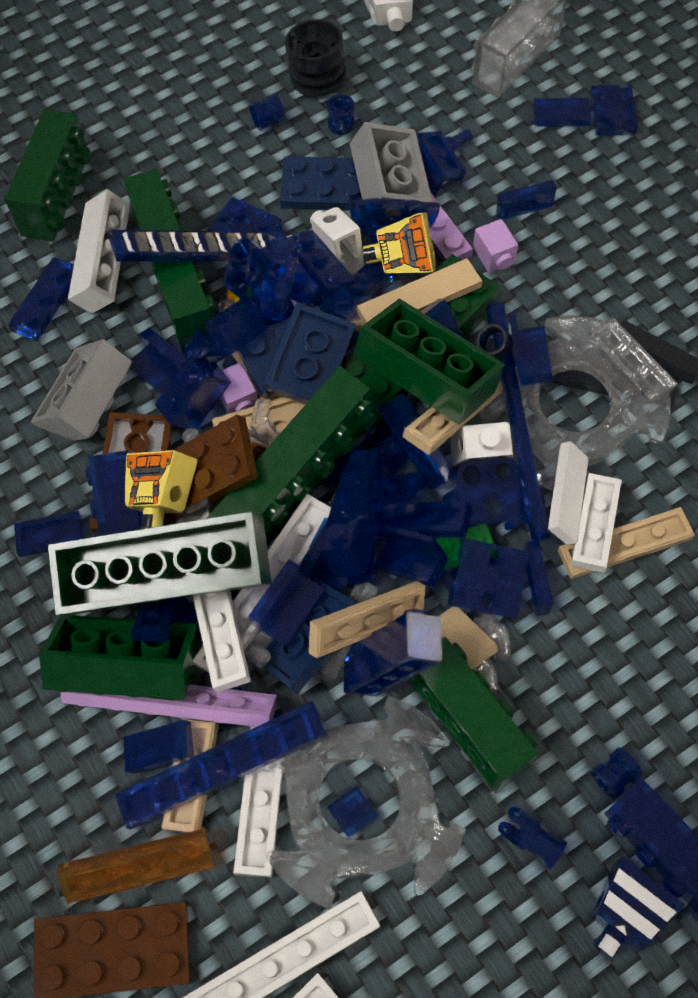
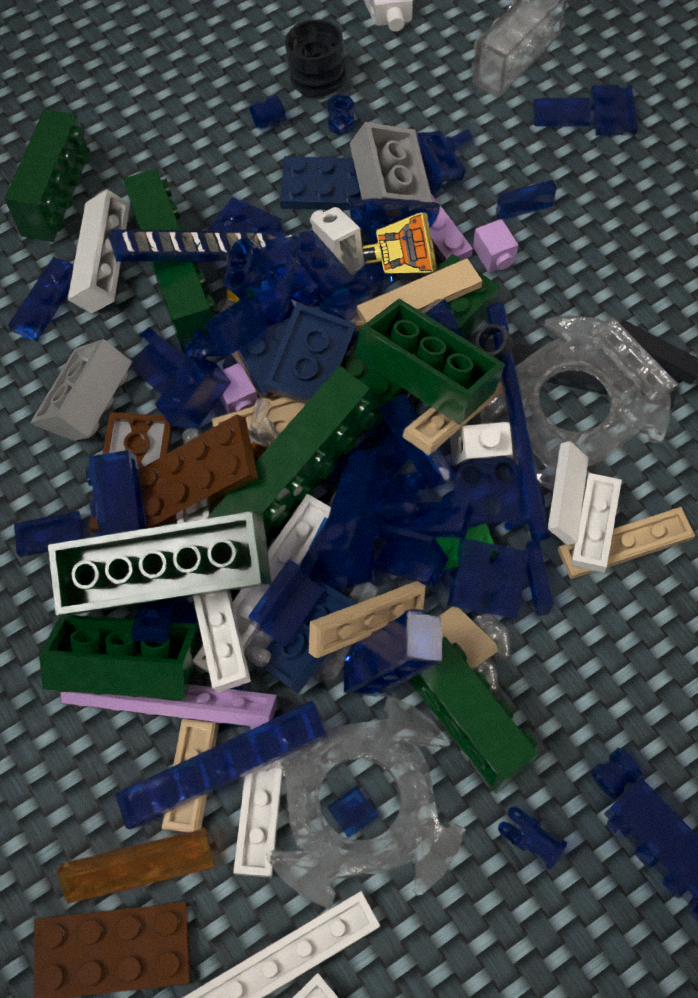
(158, 484): light yellow torso -> none
(158, 746): clear blue tile -> none
(531, 353): clear blue panel -> none
(631, 909): clear blue torso -> none

